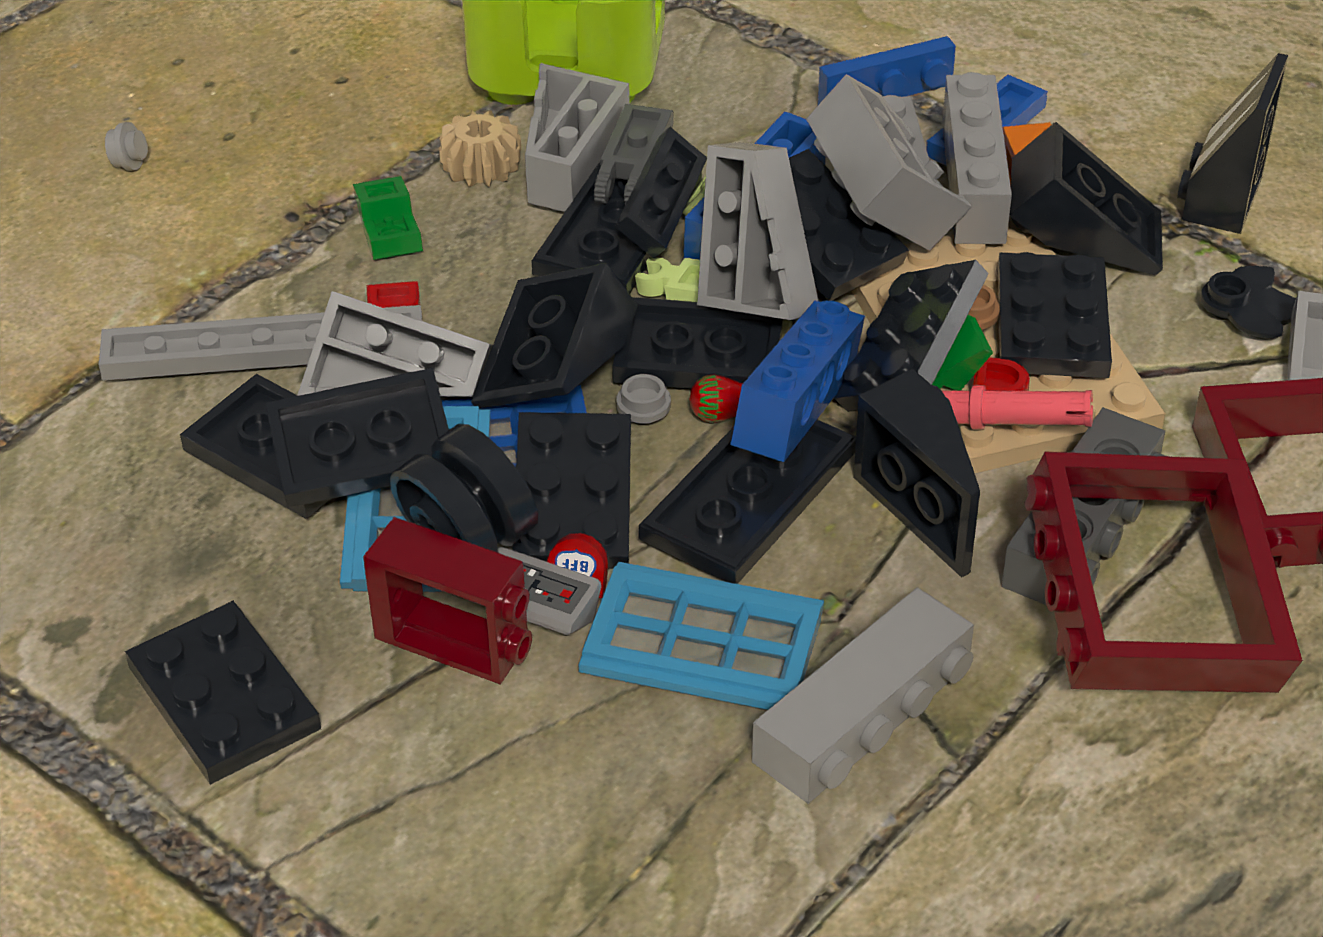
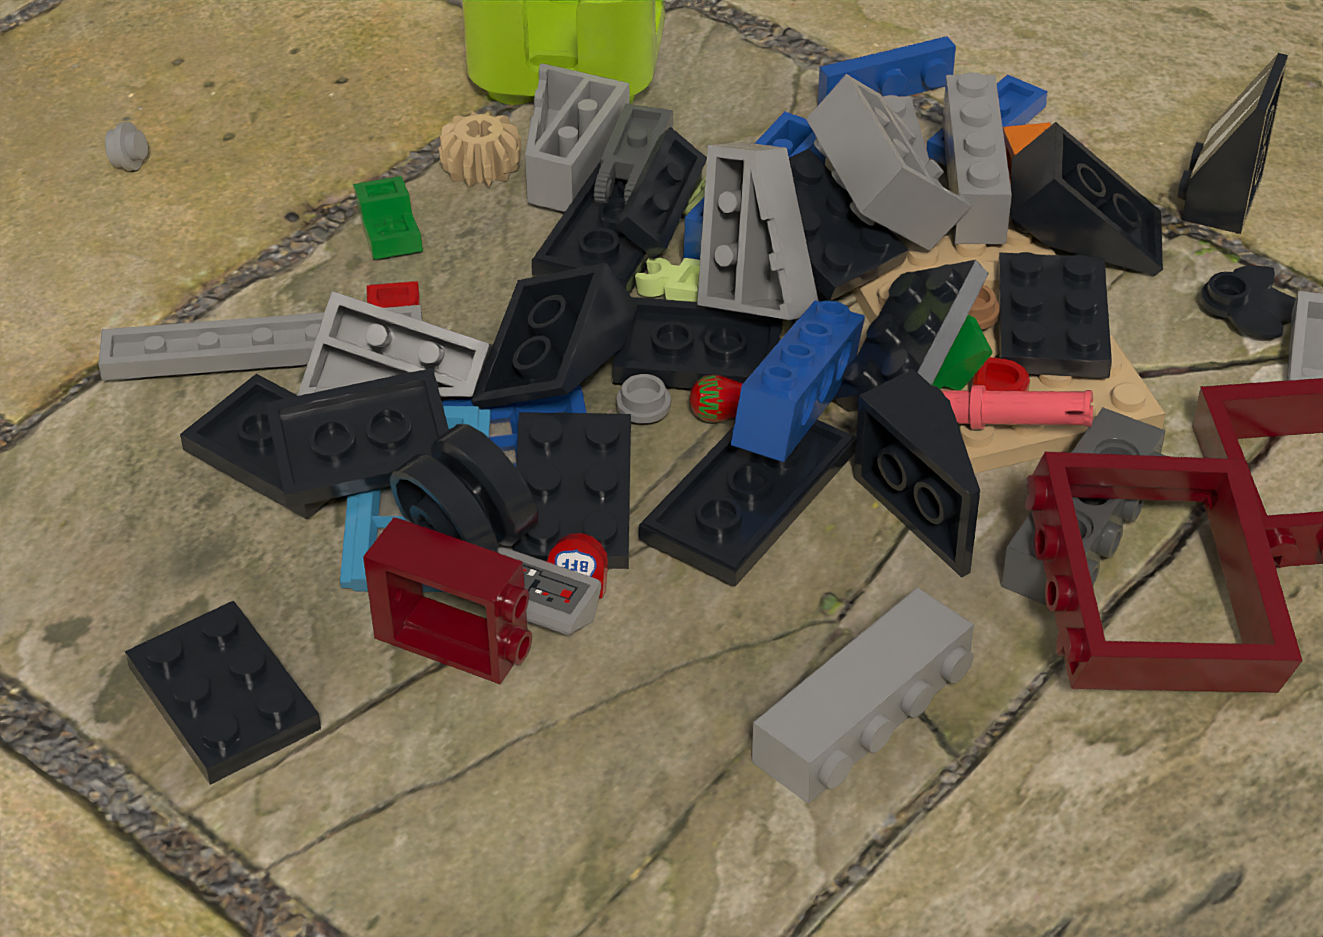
(701, 636): dark azure piece -> none

